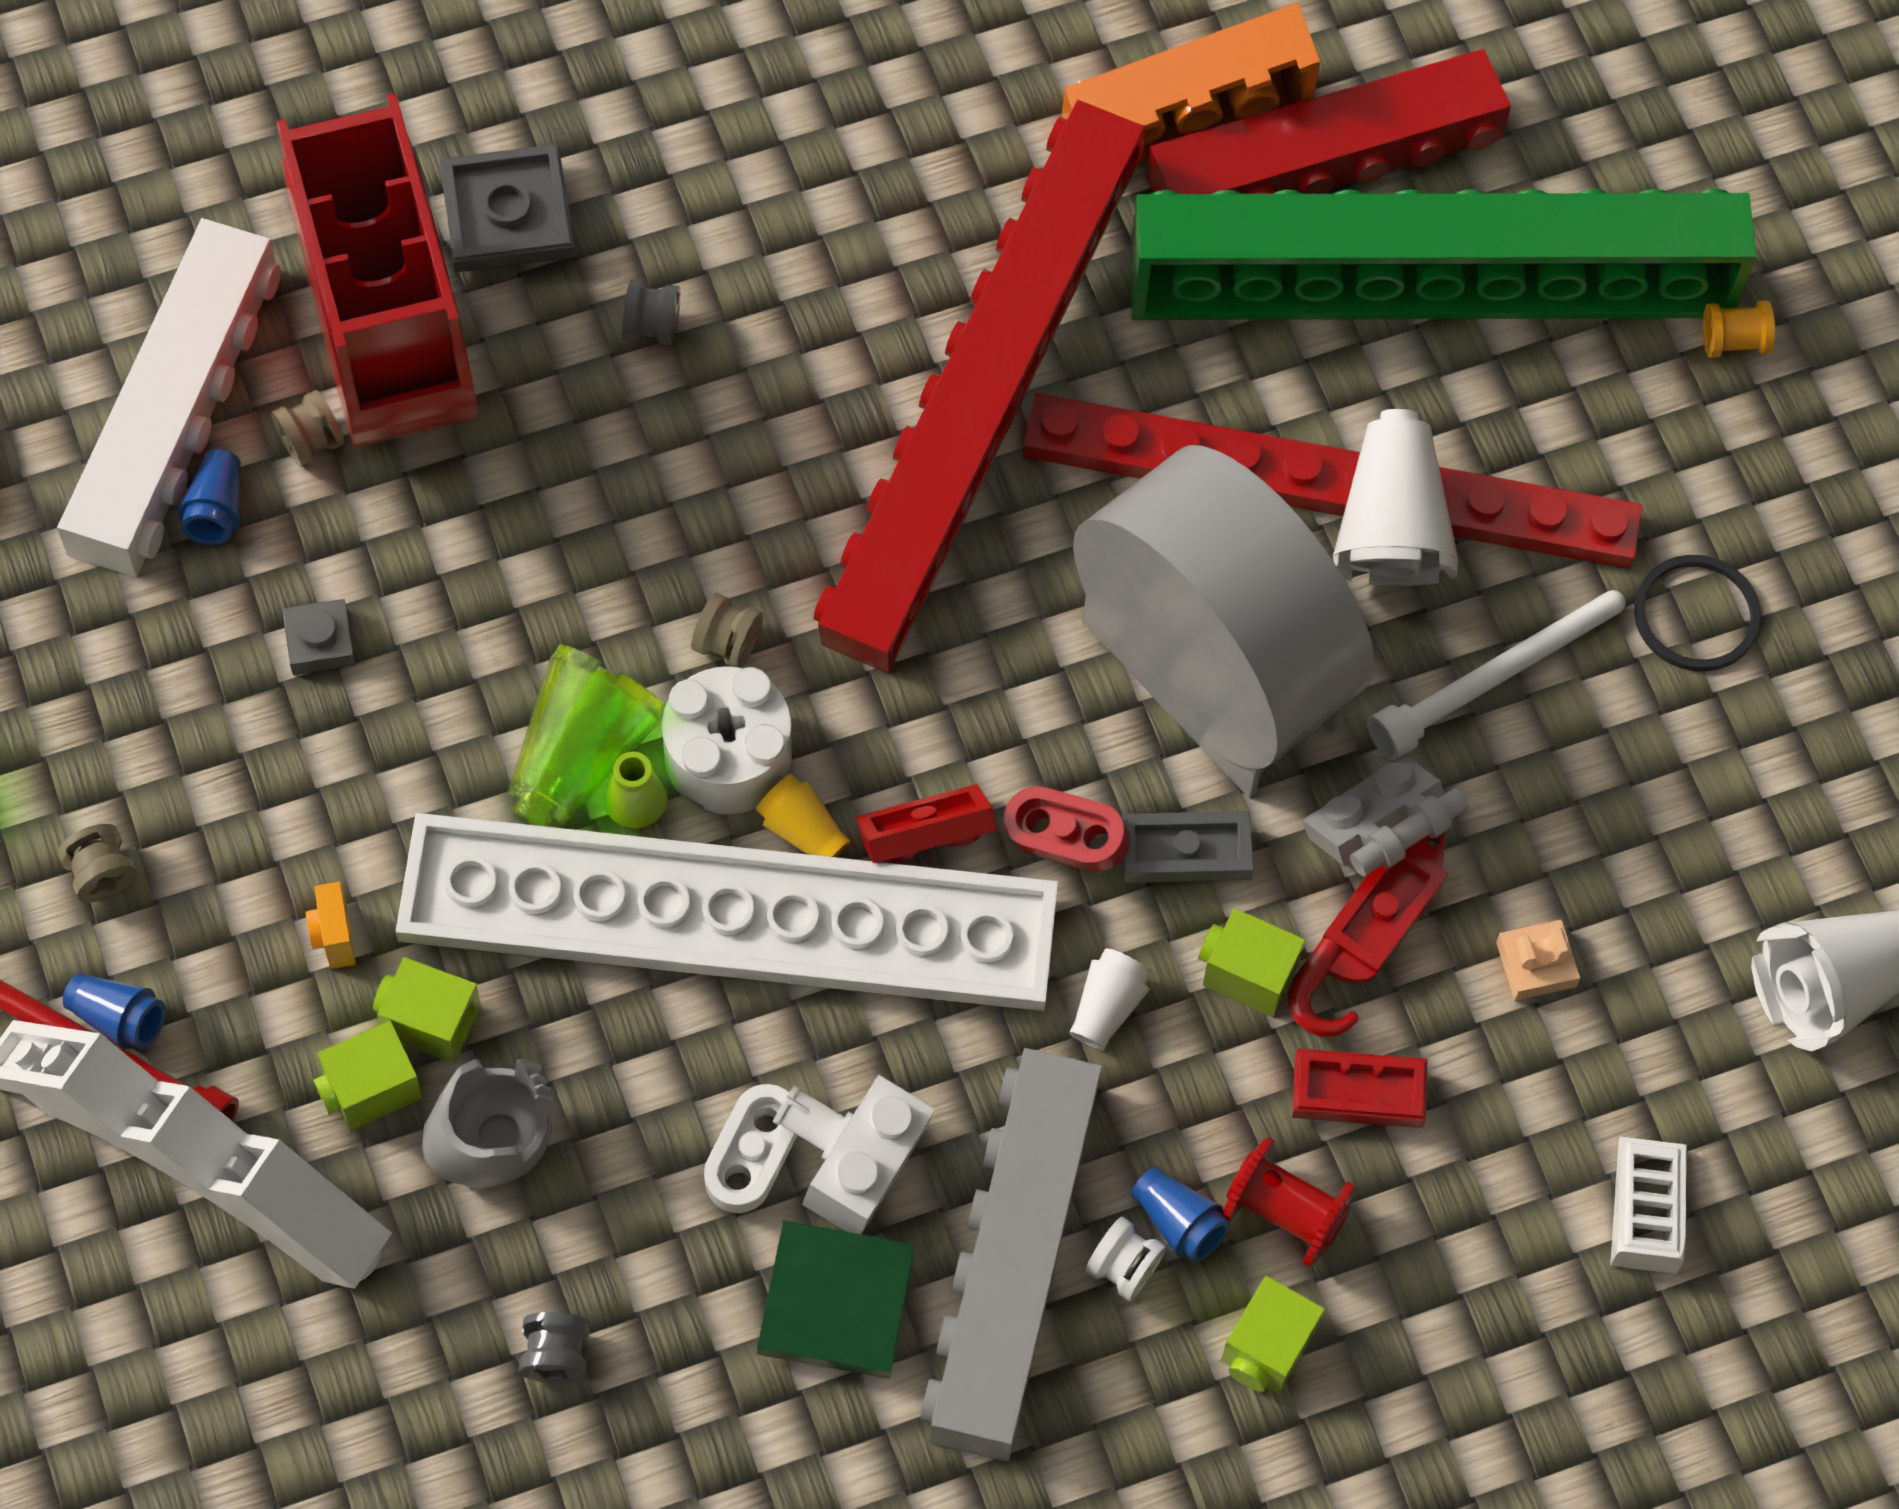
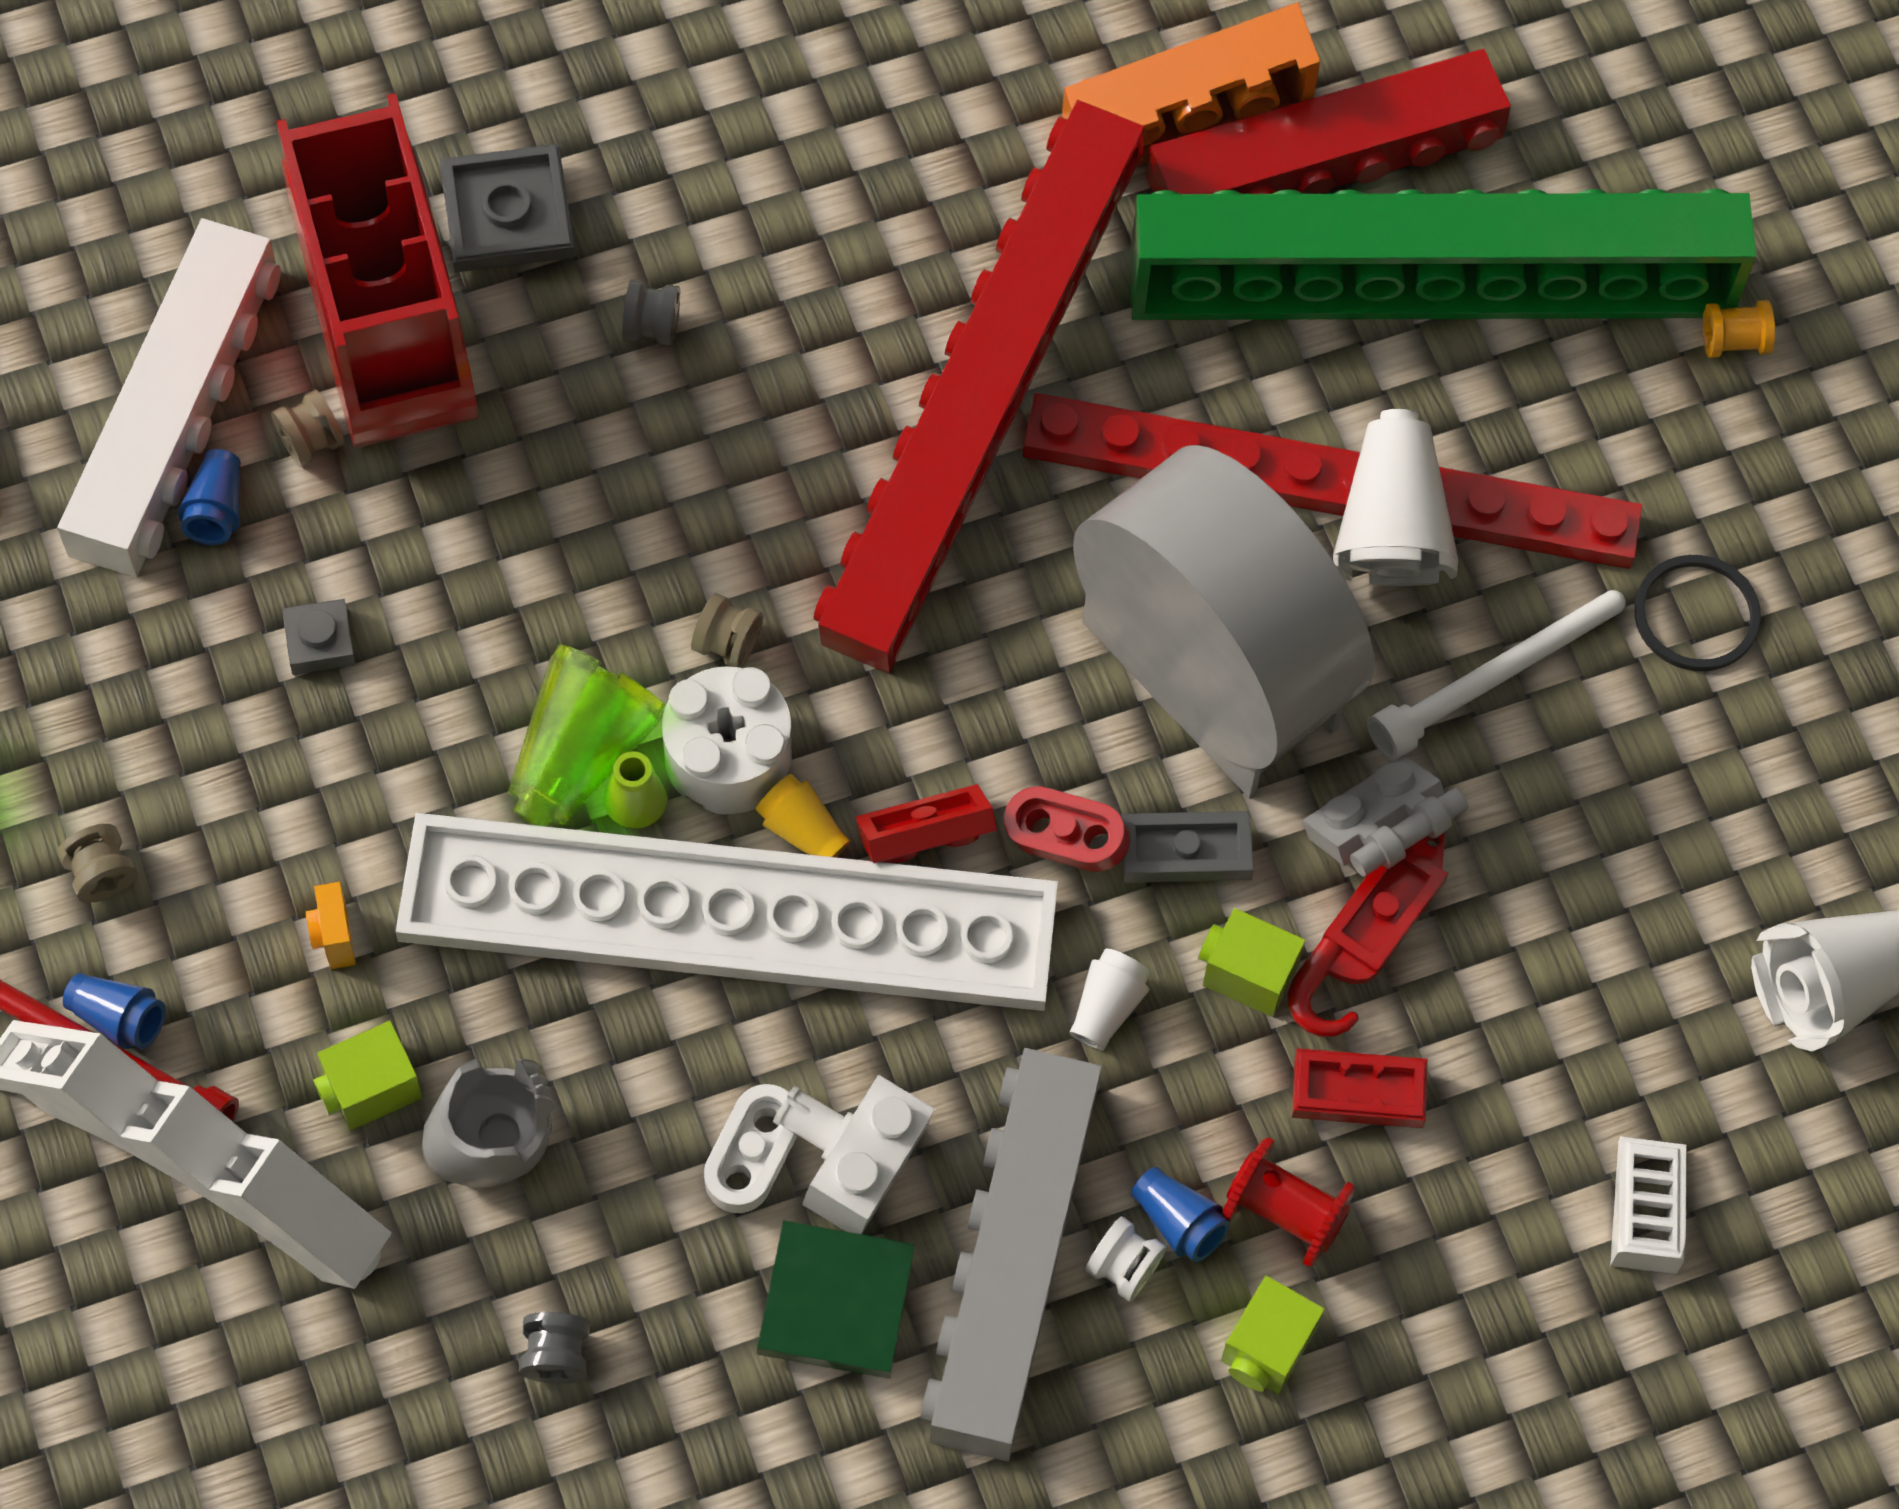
(428, 1008): lime brick -> none
(1538, 960): light nougat tile -> none

